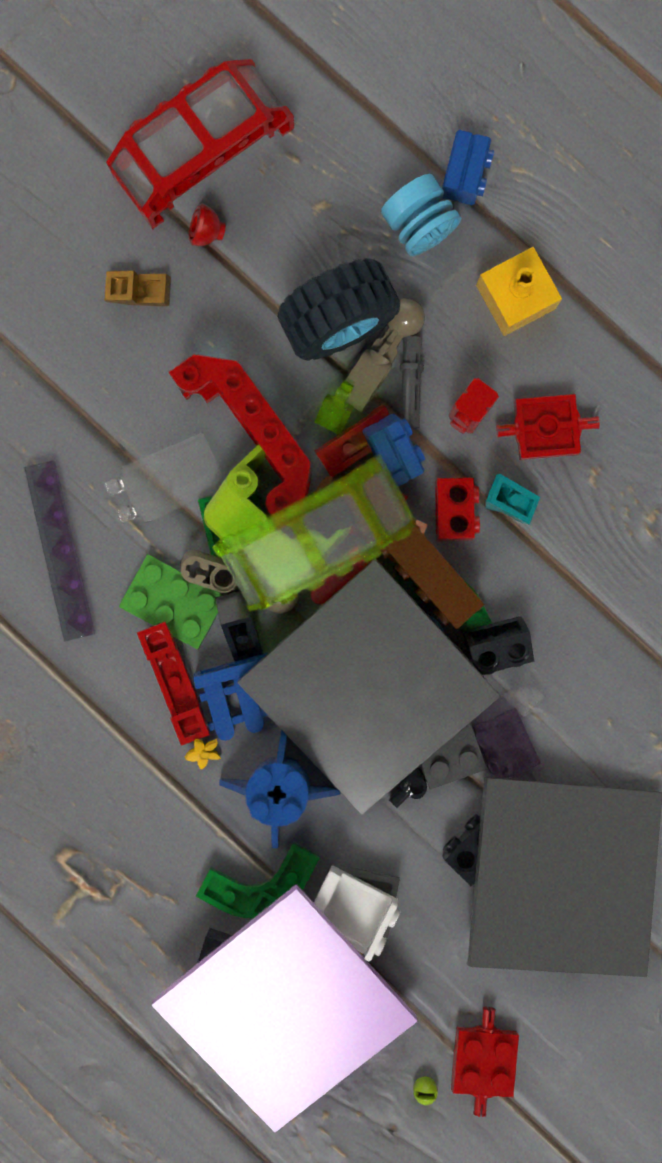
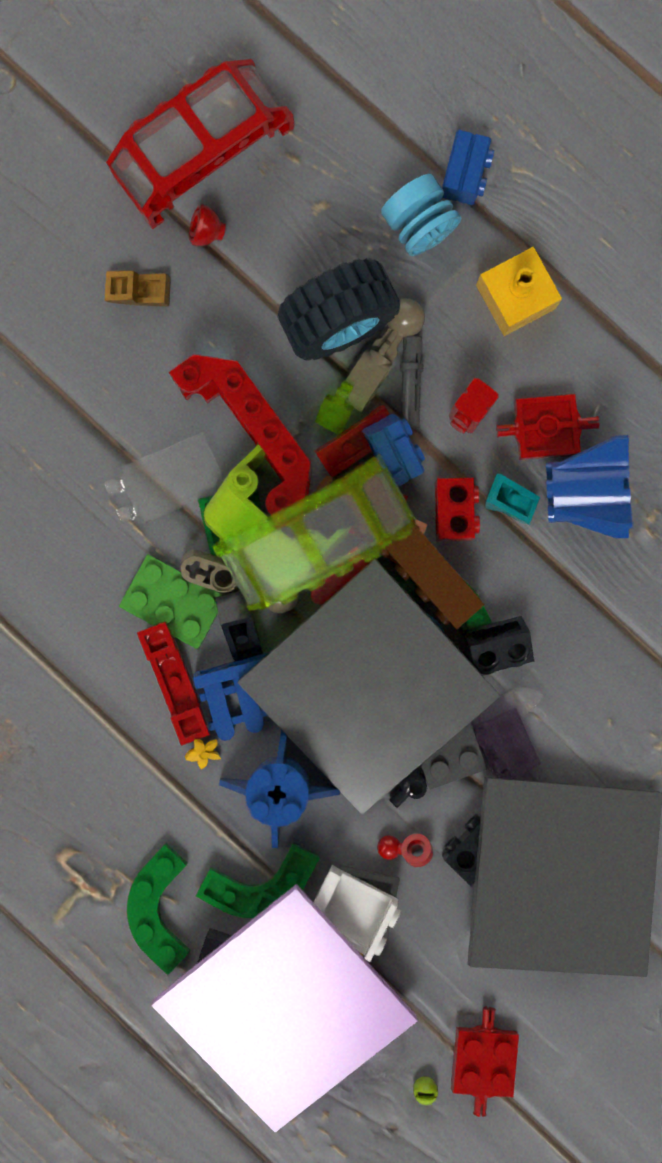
(59, 551): clear purple tile -> none
(144, 912): none -> green plate
(390, 848): none -> red plate
(593, 488): none -> blue brick

